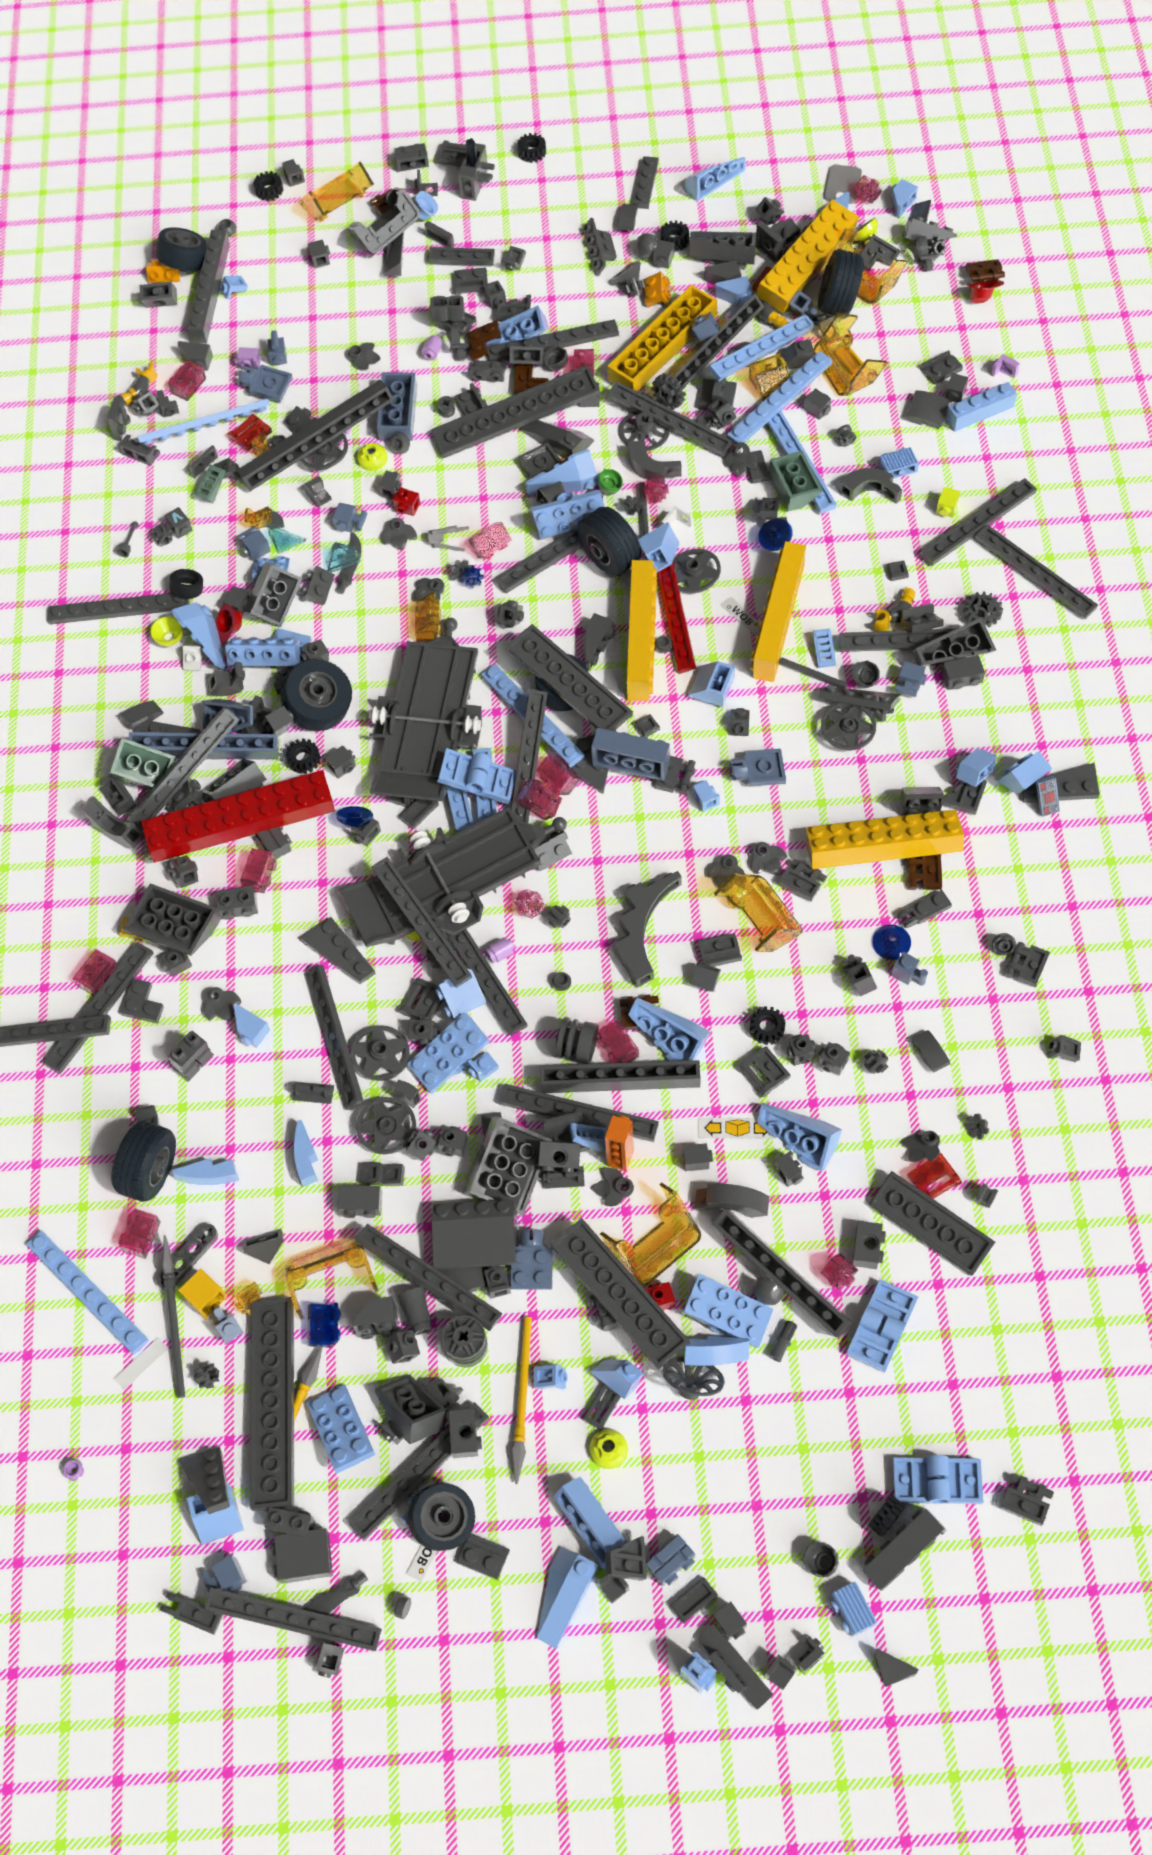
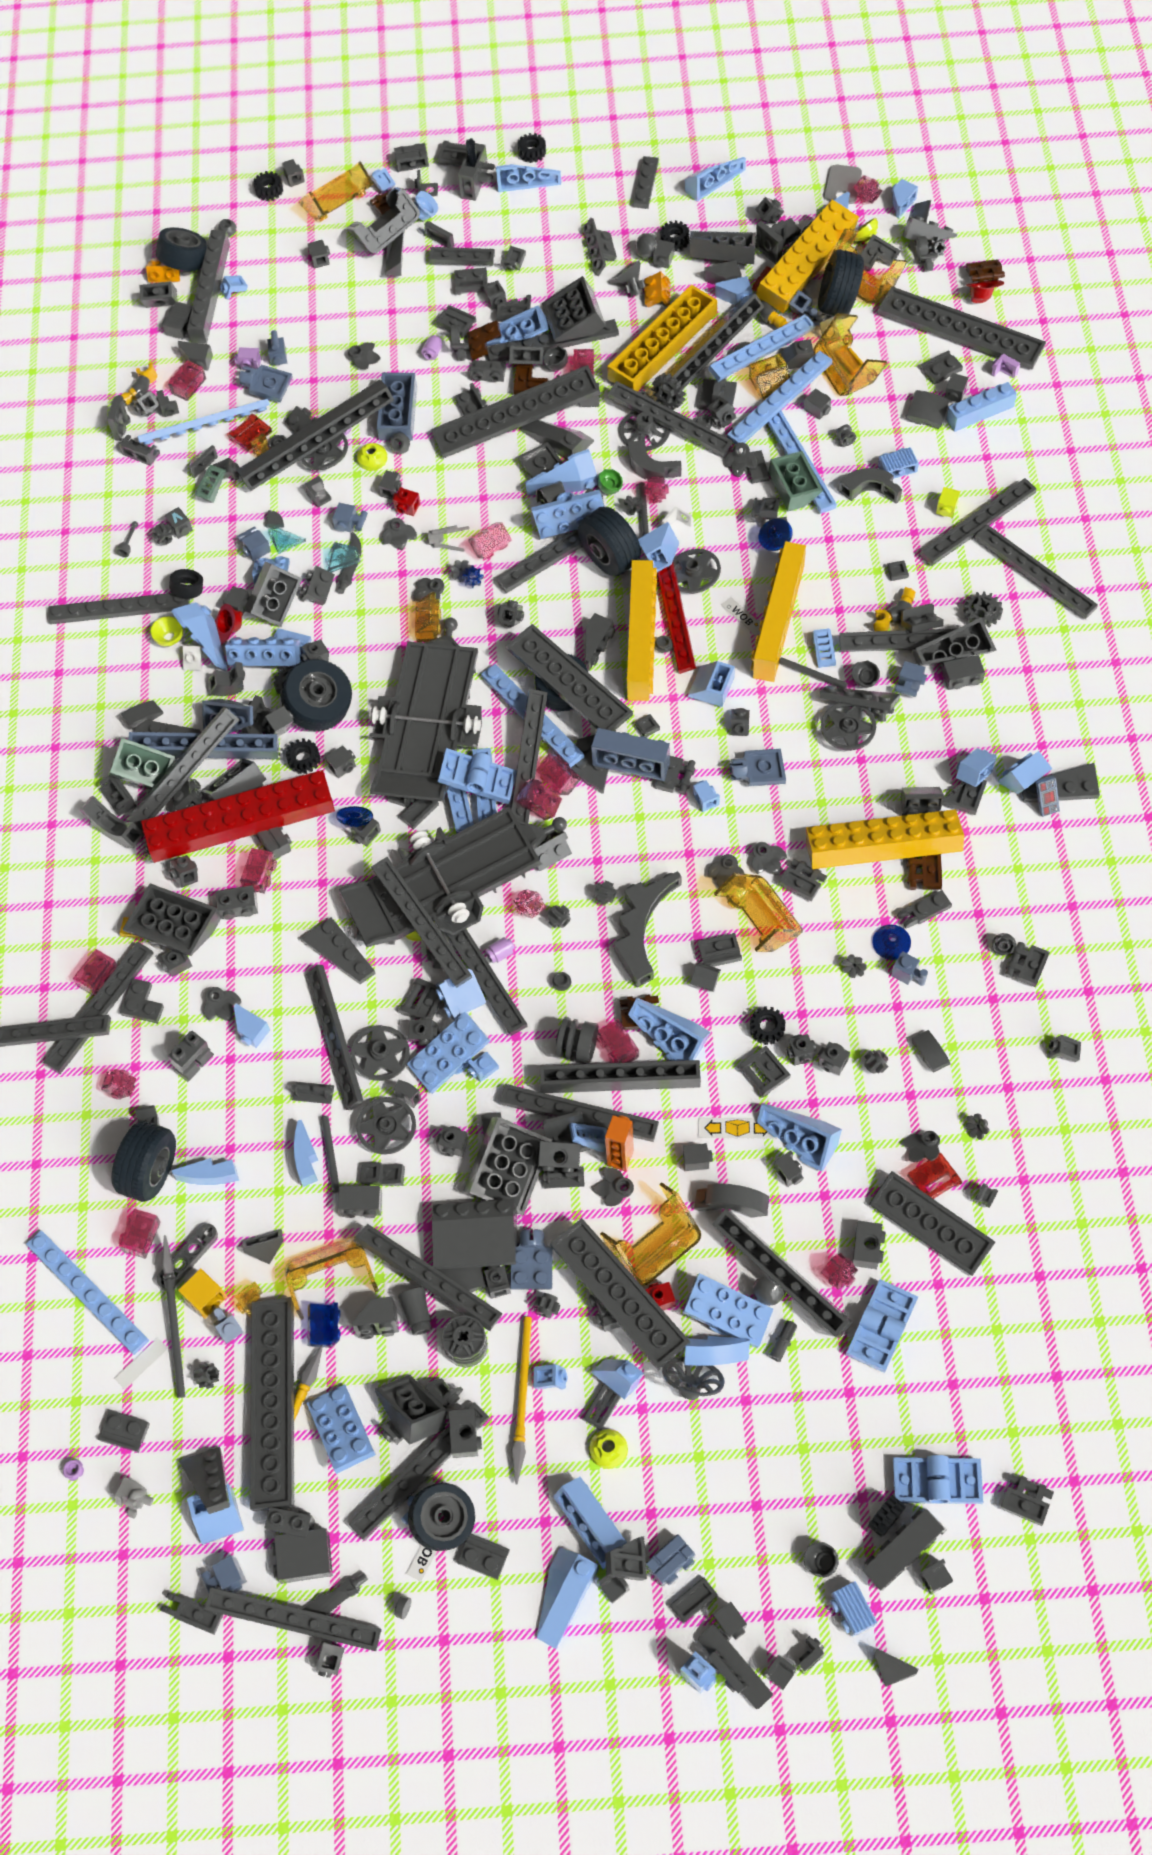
(118, 1084): none -> clear pink brick
(124, 1431): none -> dark grey plate
(133, 1496): none -> light grey piece
(177, 320): none -> dark grey brick
(259, 518): clear yellow bracket -> none
(330, 1154): none -> dark grey bar
(382, 180): none -> light blue bracket
(402, 1346): dark grey brick -> none
(421, 1151): dark grey brick -> none
(446, 406): dark grey wheel -> none
(447, 308): dark grey brick -> none
(520, 177): none -> light blue wedge
(547, 1305): none -> dark grey gear
(574, 312): none -> dark grey slope
(605, 892): none -> dark grey gear
(627, 217): dark grey slope -> none
(704, 326): sand blue brick -> none
(862, 979): dark grey brick -> none
(936, 1577): none -> dark grey panel
(961, 327): none -> dark grey plate

